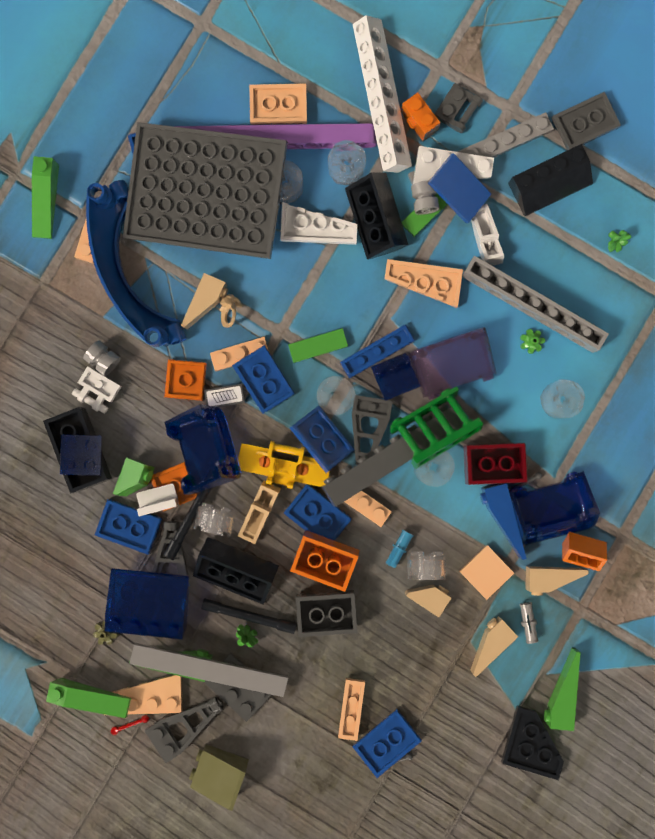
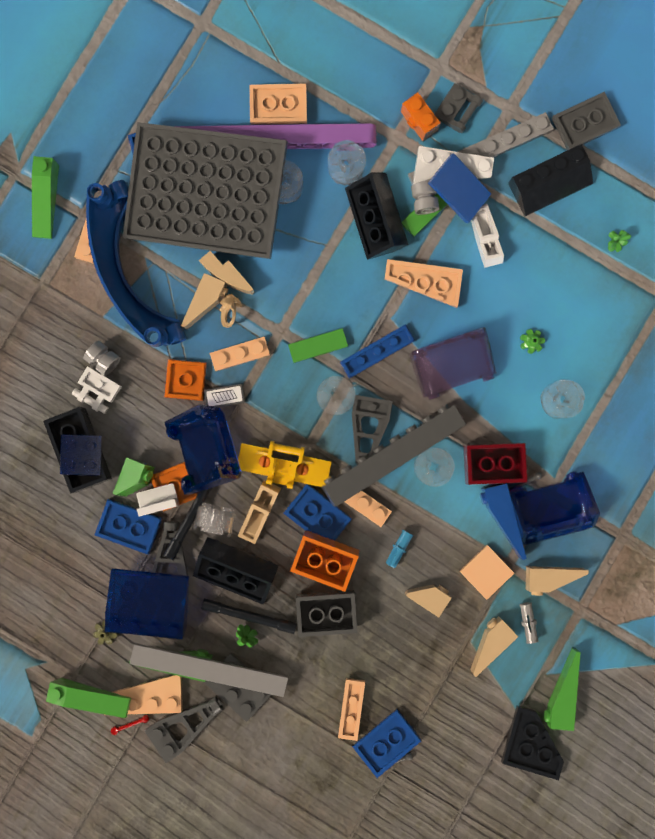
(218, 775): olive slope -> none
(226, 273): none -> tan slope
(263, 379): blue tile -> none
(313, 227): white wing -> none
(322, 439): blue tile -> none
(382, 94): white brick -> none
(395, 376): clear blue hinge -> none
(426, 567): clear brick -> none
(437, 446): green fence -> none
(535, 305): light grey brick -> none
(584, 551): orange brick -> none

